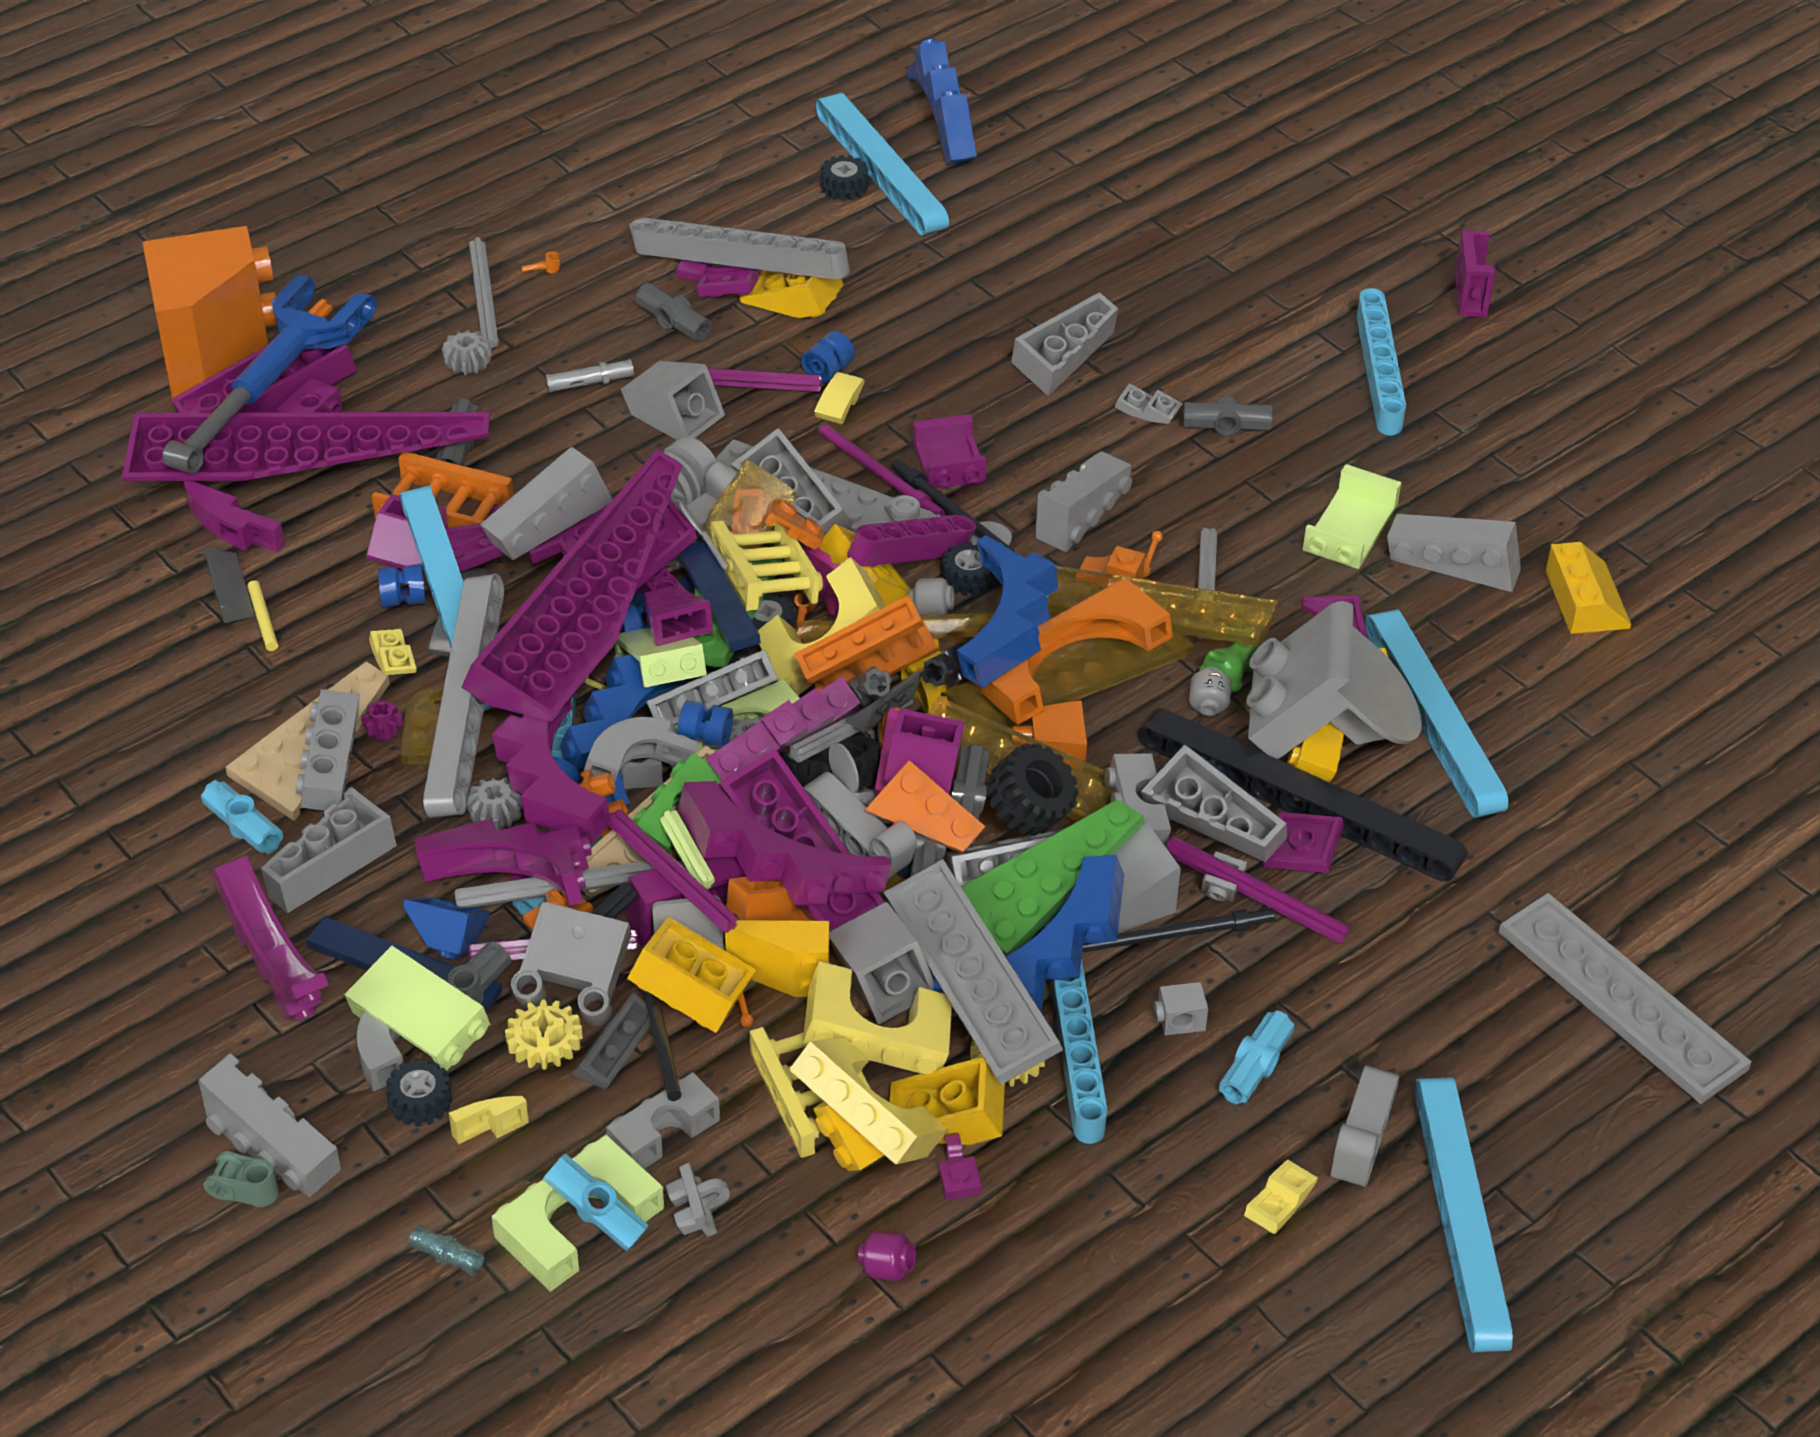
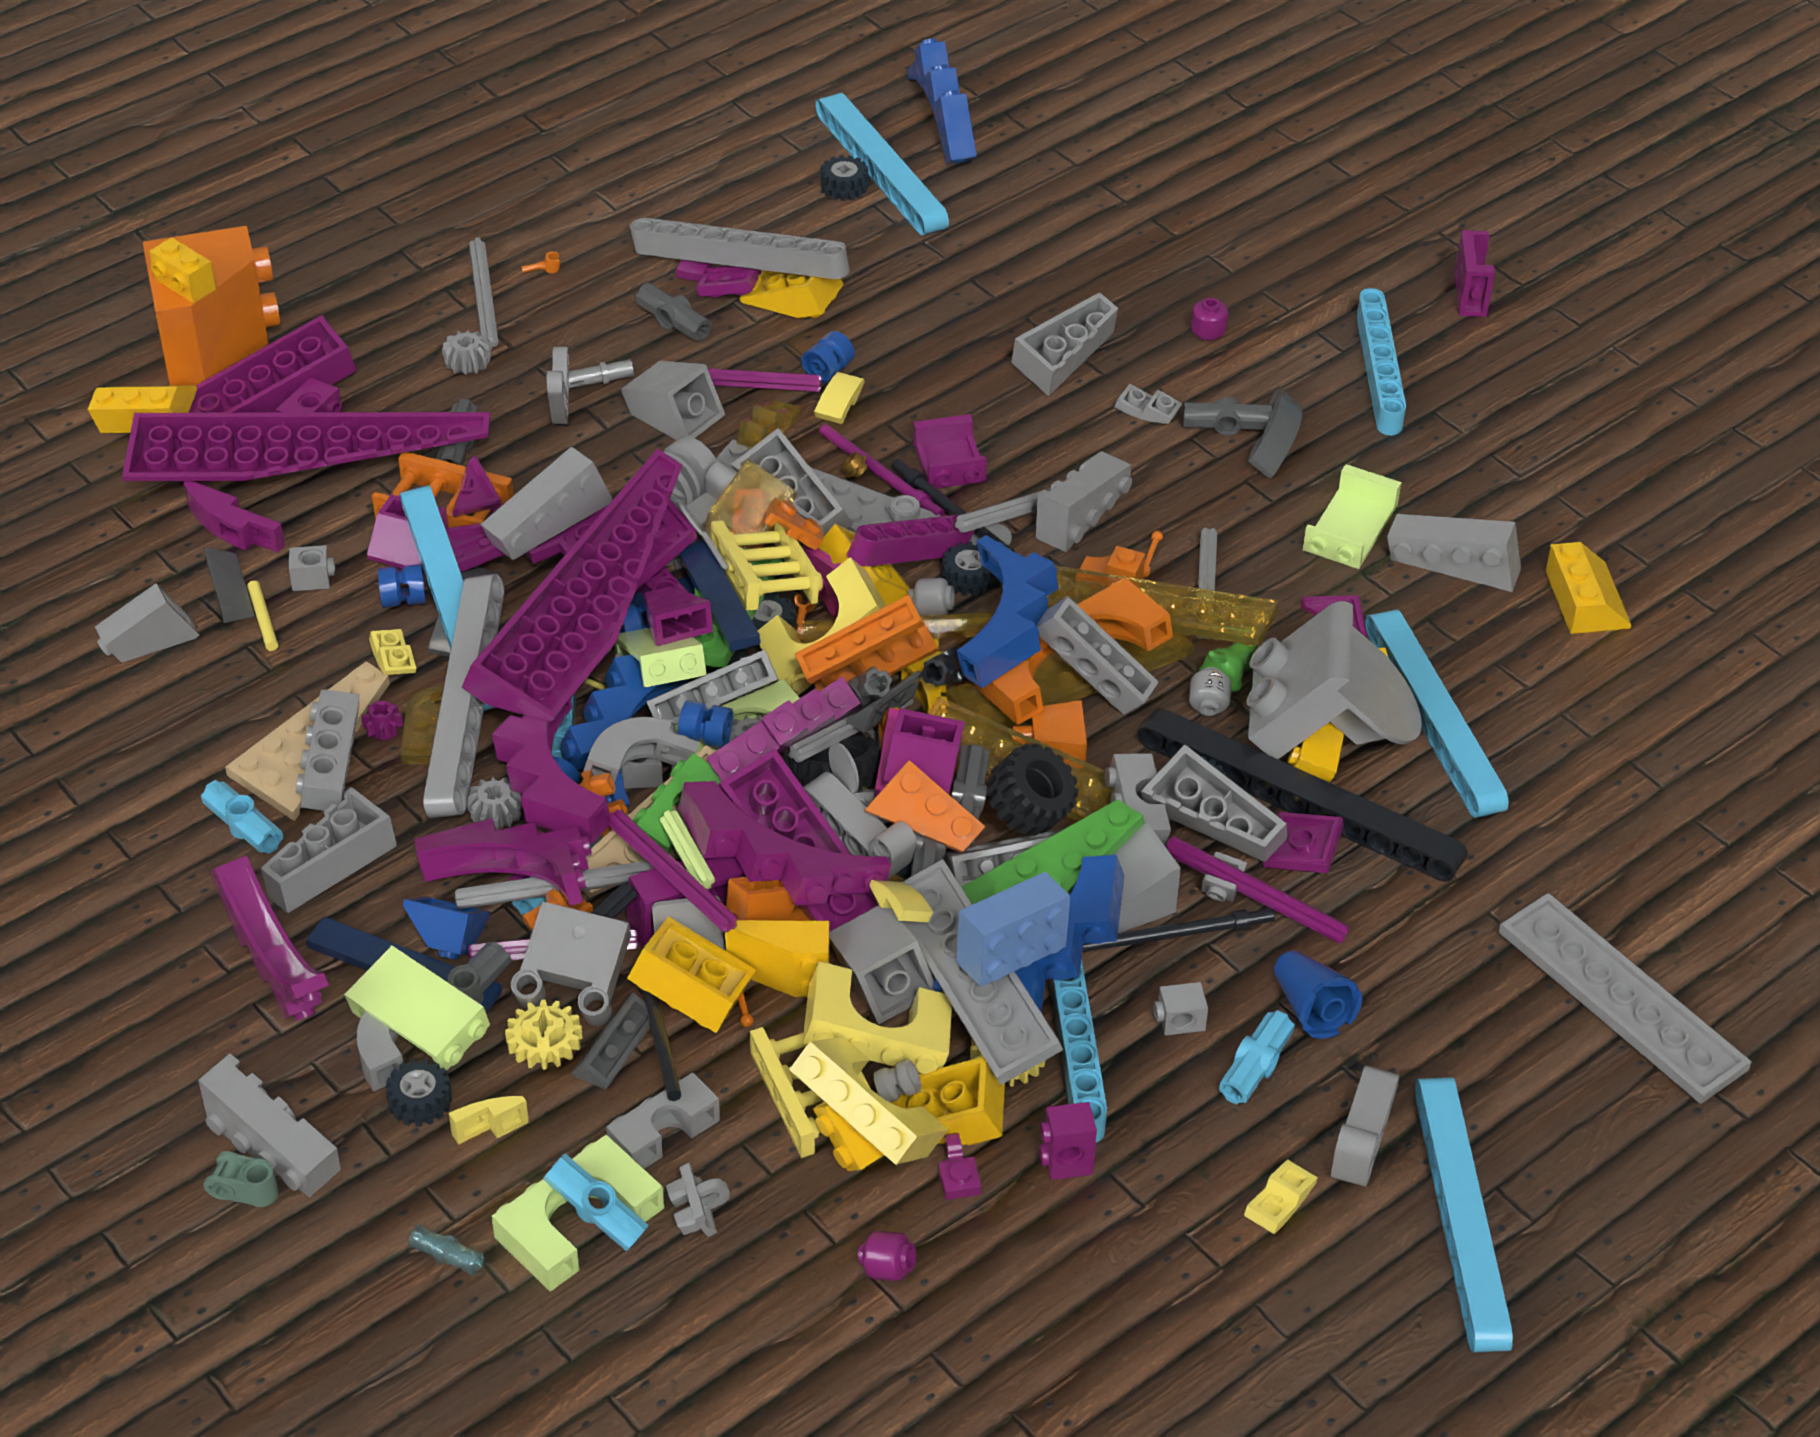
(115, 406): none -> yellow slope
(145, 626): none -> light grey slope
(182, 270): none -> yellow brick
(297, 332): blue piece -> none
(310, 568): none -> light grey brick
(475, 491): none -> magenta tile
(559, 385): none -> light grey beam
(765, 420): none -> clear yellow slope
(854, 465): none -> pearl gold plate
(897, 1081): none -> light grey wheel
(903, 899): none -> light yellow slope
(998, 512): none -> light grey axle
(1012, 929): none -> medium blue brick
(1068, 1141): none -> magenta brick
(1096, 655): none -> light grey brick
(1209, 319): none -> magenta head
(1278, 435): none -> dark grey slope
(1317, 994): none -> blue cone

